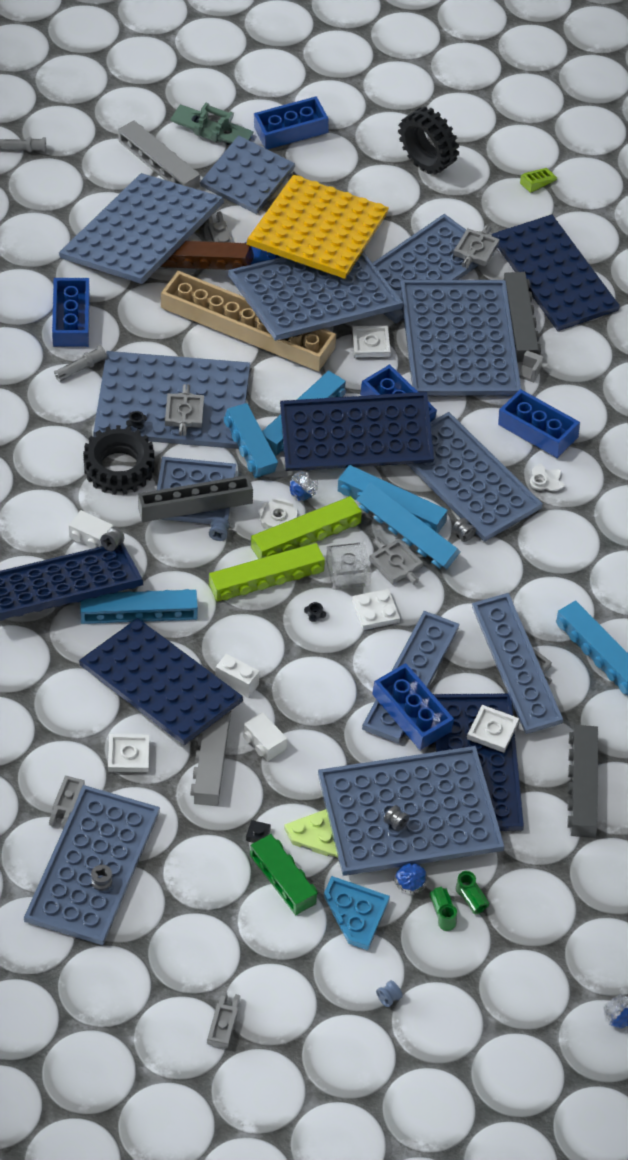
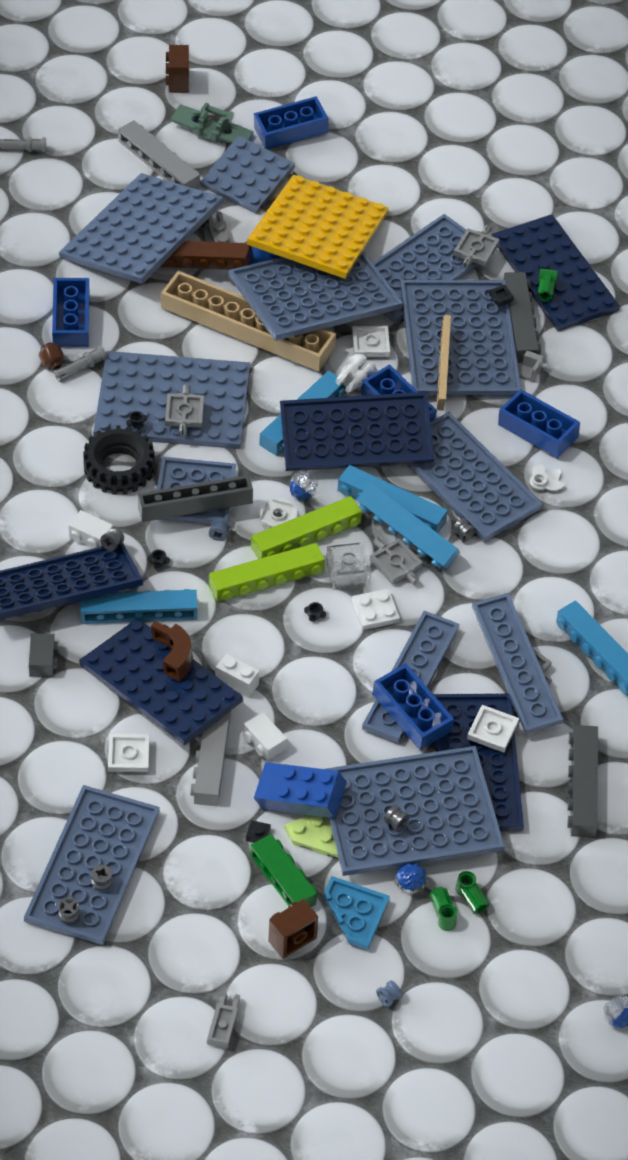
(42, 655): none -> dark grey brick
(51, 356): none -> reddish brown head
(66, 799): light grey hinge -> none
(71, 905): none -> flat silver wheel
(158, 558): none -> black plate
(177, 68): none -> reddish brown brick
(180, 659): none -> reddish brown arch
(250, 440): dark azure brick -> none
(293, 928): none -> reddish brown brick
(300, 790): none -> blue brick
(352, 376): none -> white piece
(418, 146): black tyre -> none
(443, 362): none -> tan tile
(501, 295): none -> black plate
(531, 183): lime slope -> none
(546, 283): none -> green piece

